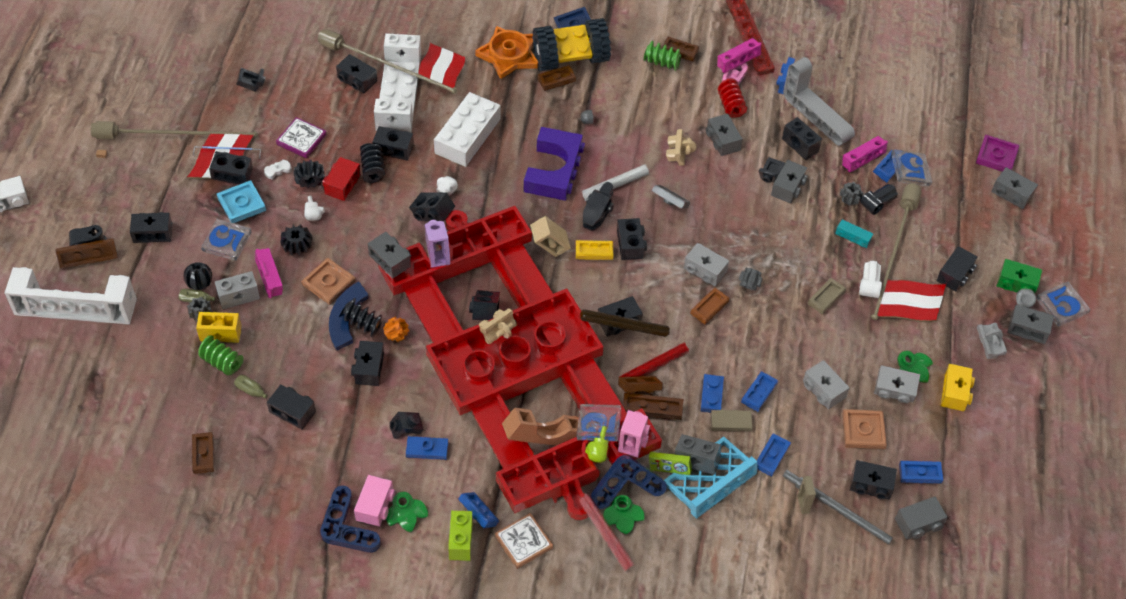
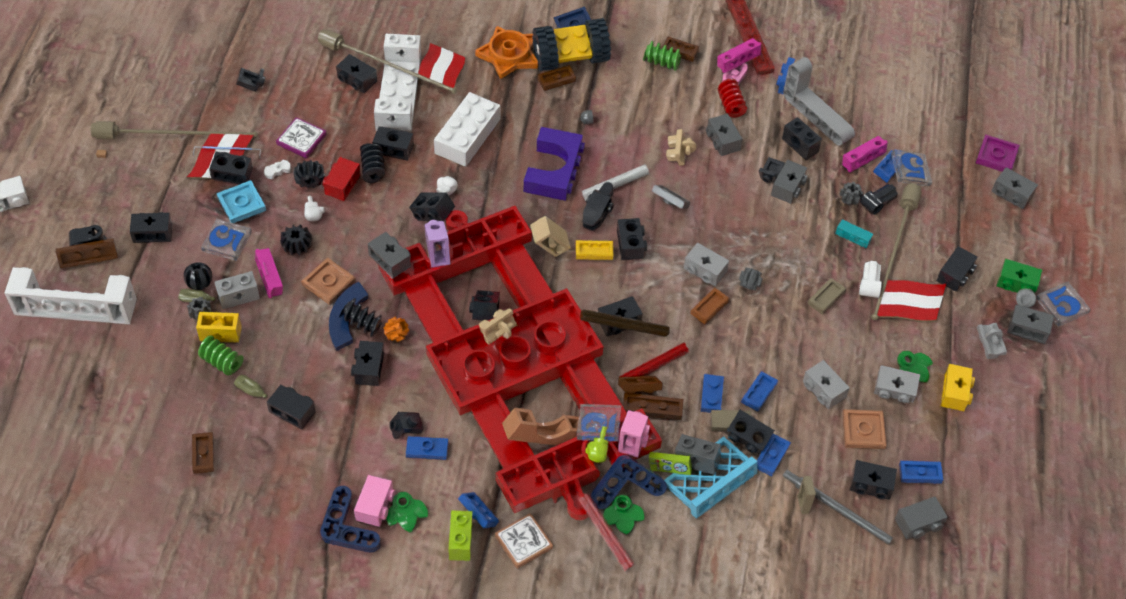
(752, 427): none -> black brick

